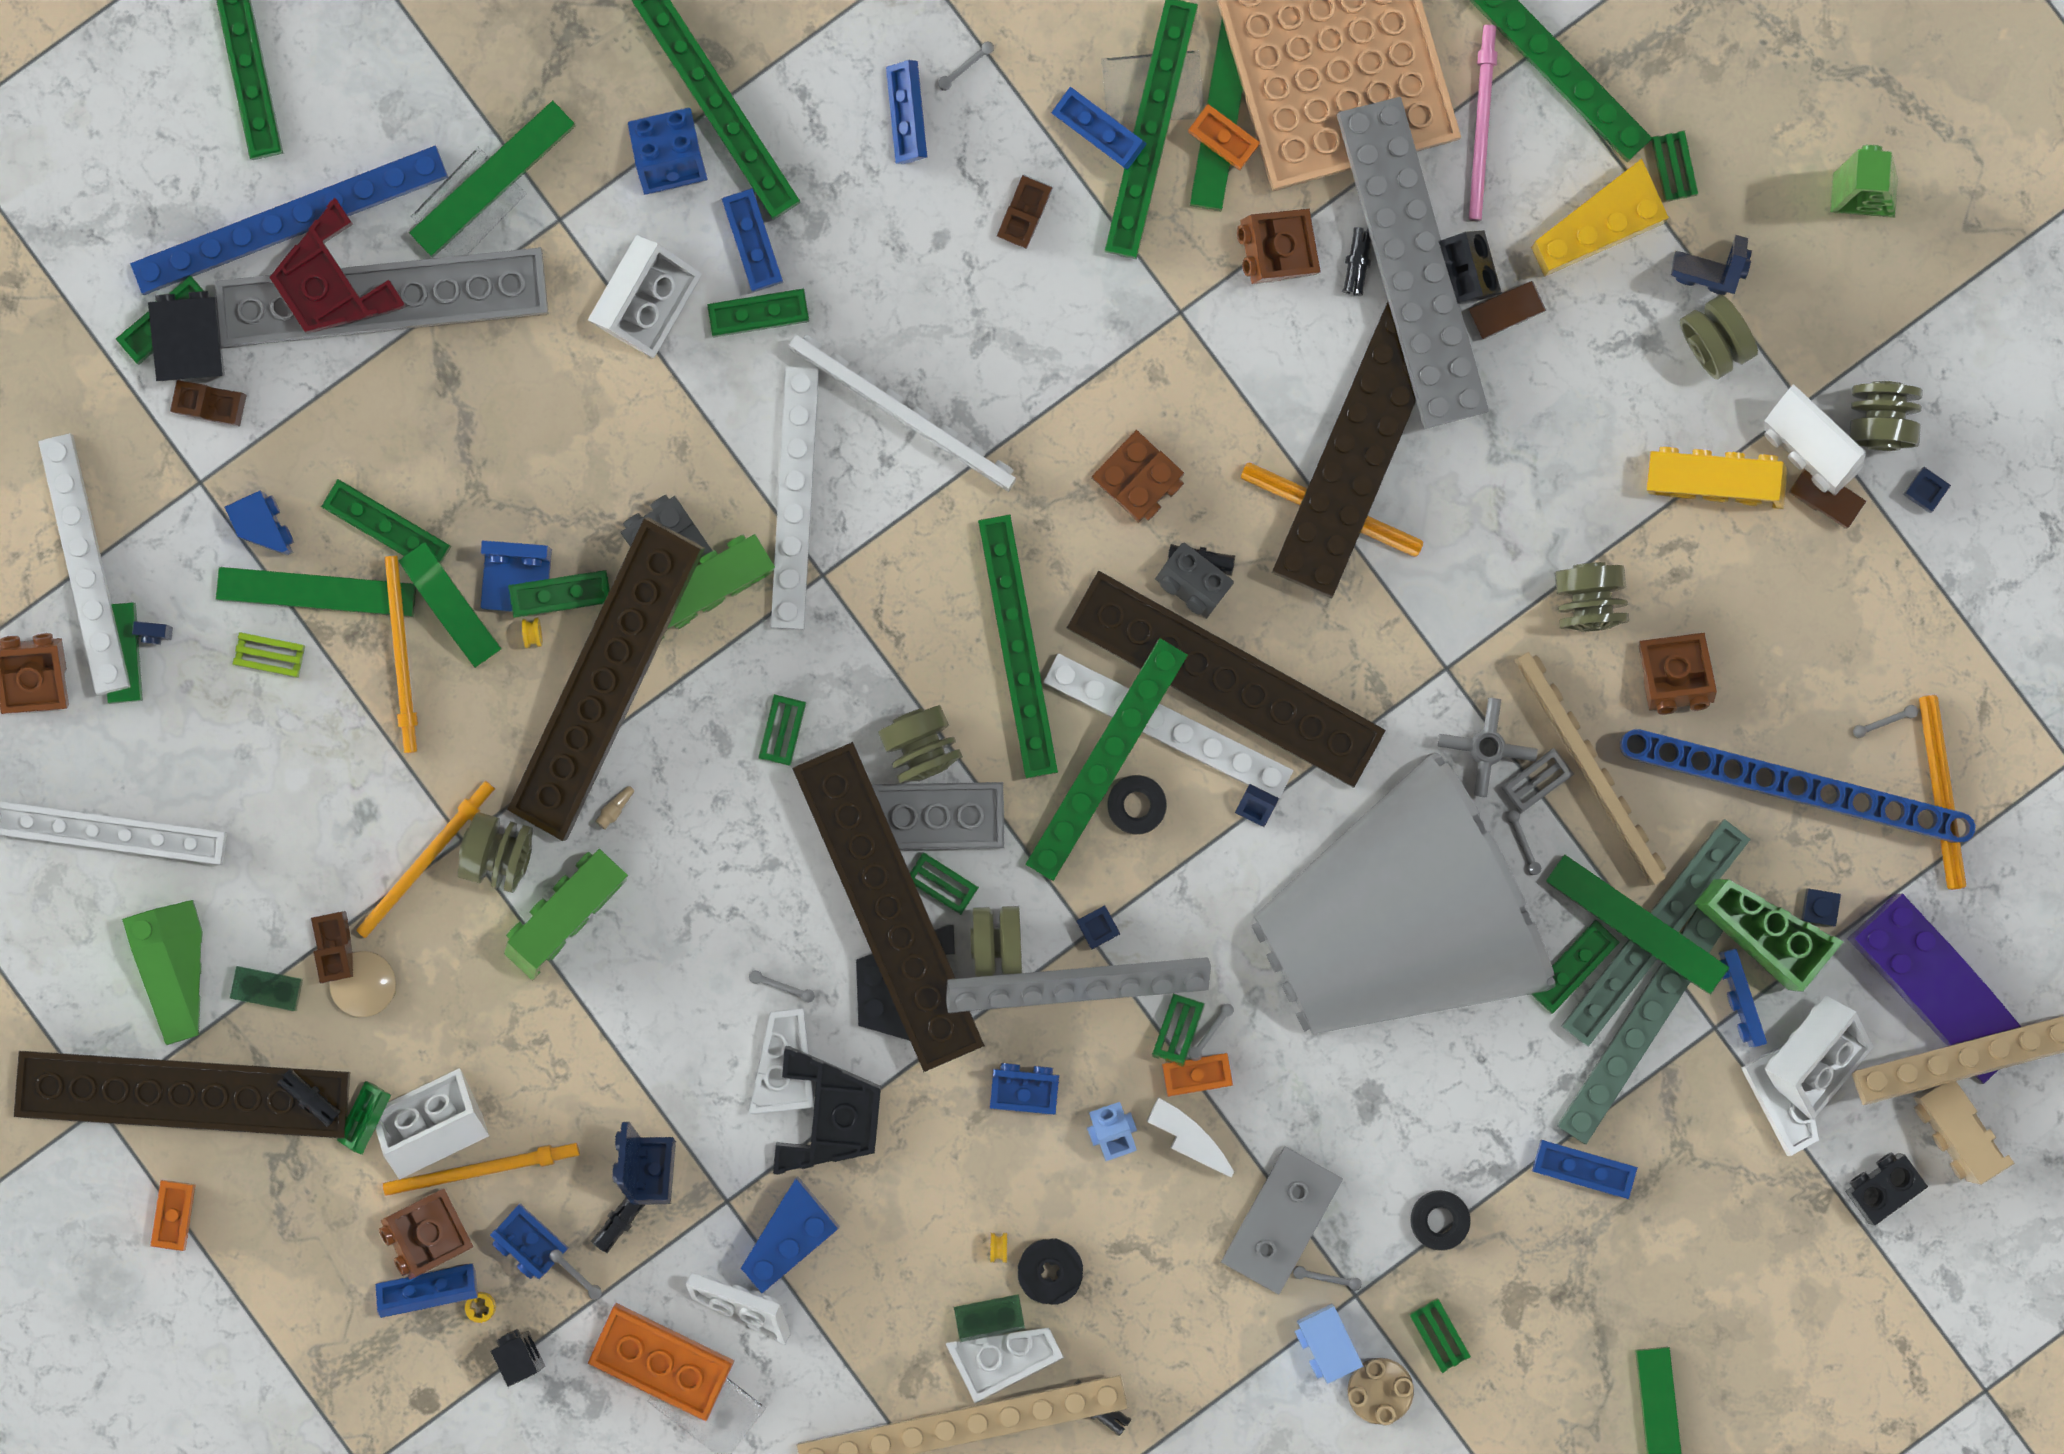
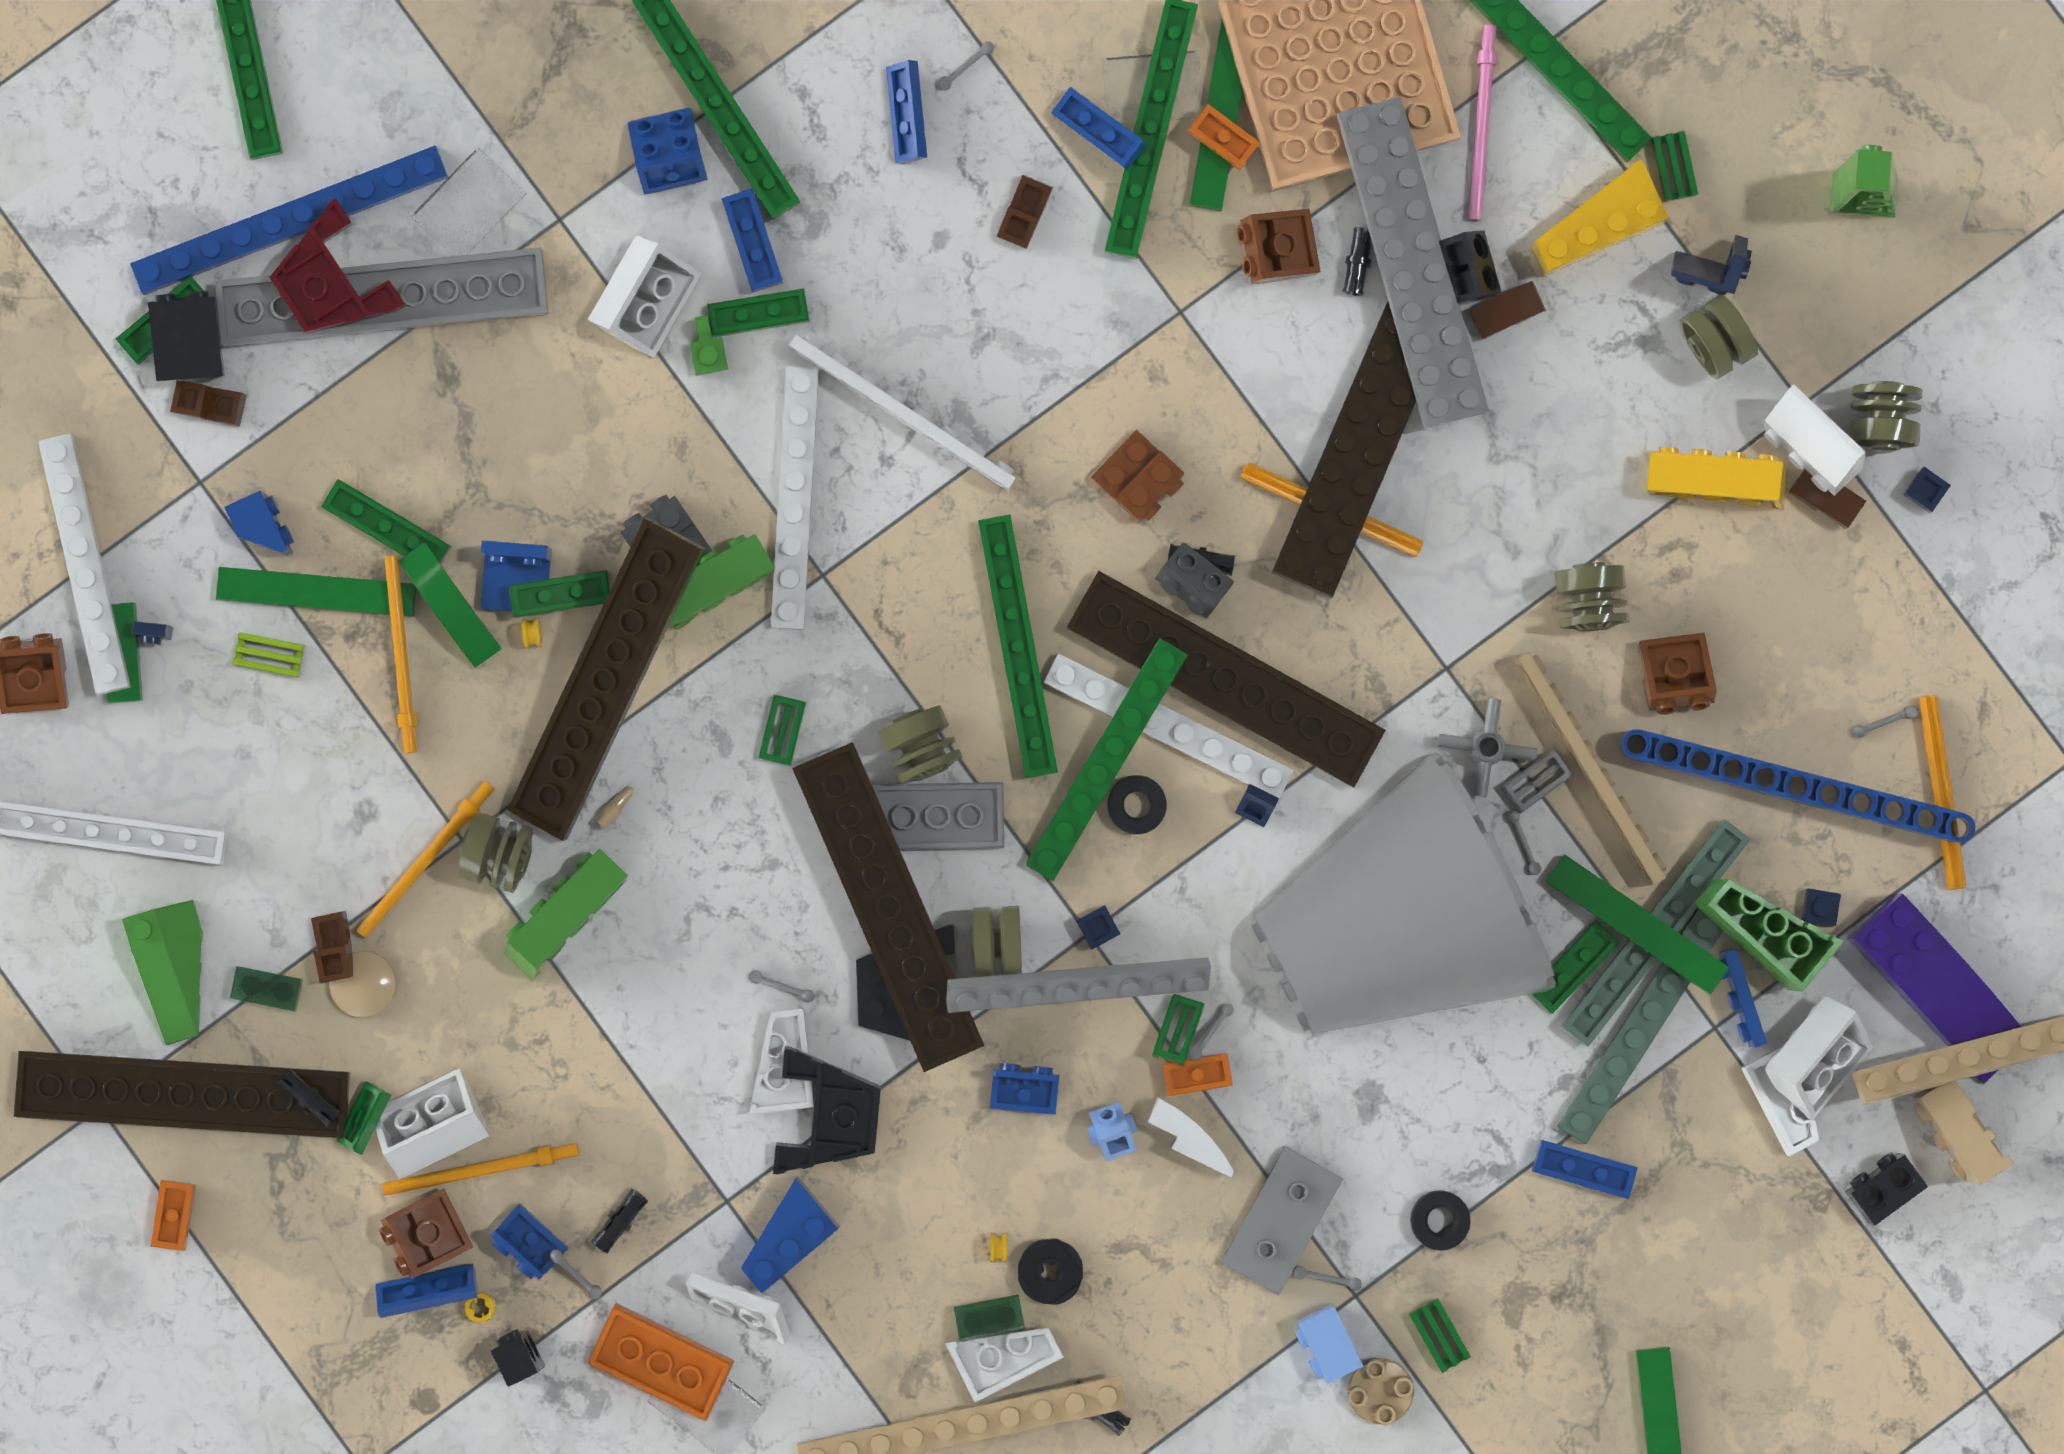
(492, 179): green tile -> none
(644, 1166): dark blue bracket -> none
(708, 352): none -> bright green plate
(965, 897): green tile -> none

